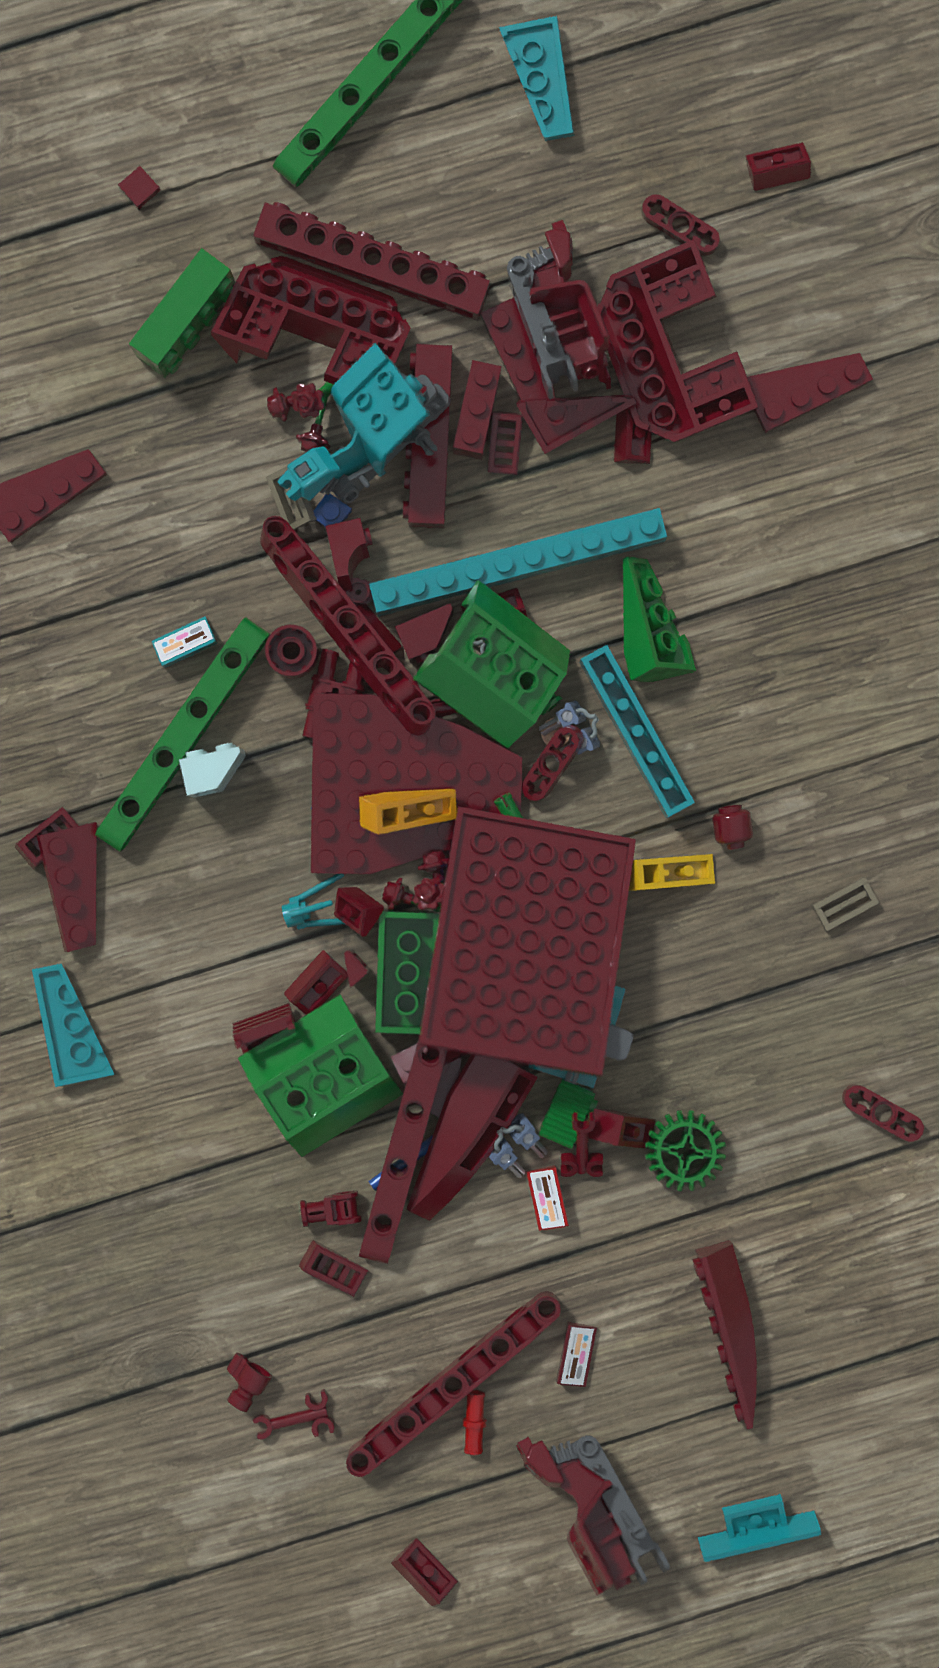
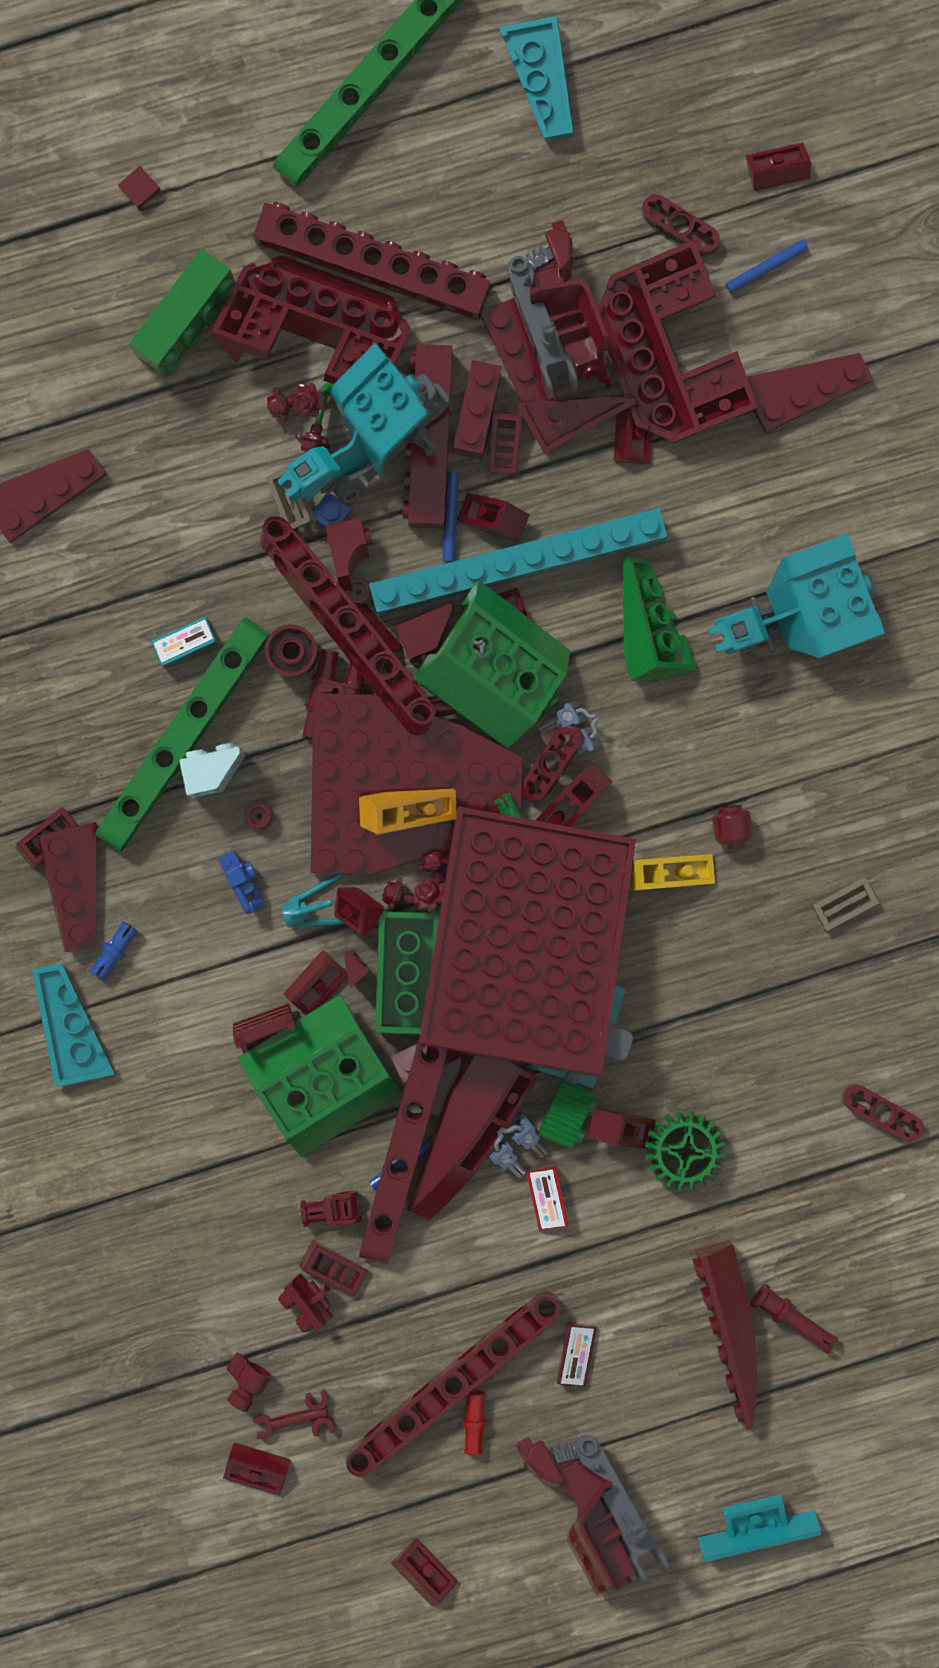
(113, 950): none -> blue pin
(241, 880): none -> blue piece
(256, 1468): none -> dark red slope
(267, 816): none -> dark red plate
(309, 1300): none -> dark red hips
(450, 517): none -> blue bar
(493, 517): none -> dark red slope
(576, 797): none -> dark red slope
(582, 1162): dark red bar -> none
(636, 731): teal brick -> none
(766, 266): none -> blue bar
(782, 1311): none -> dark red pin
(816, 604): none -> teal piece

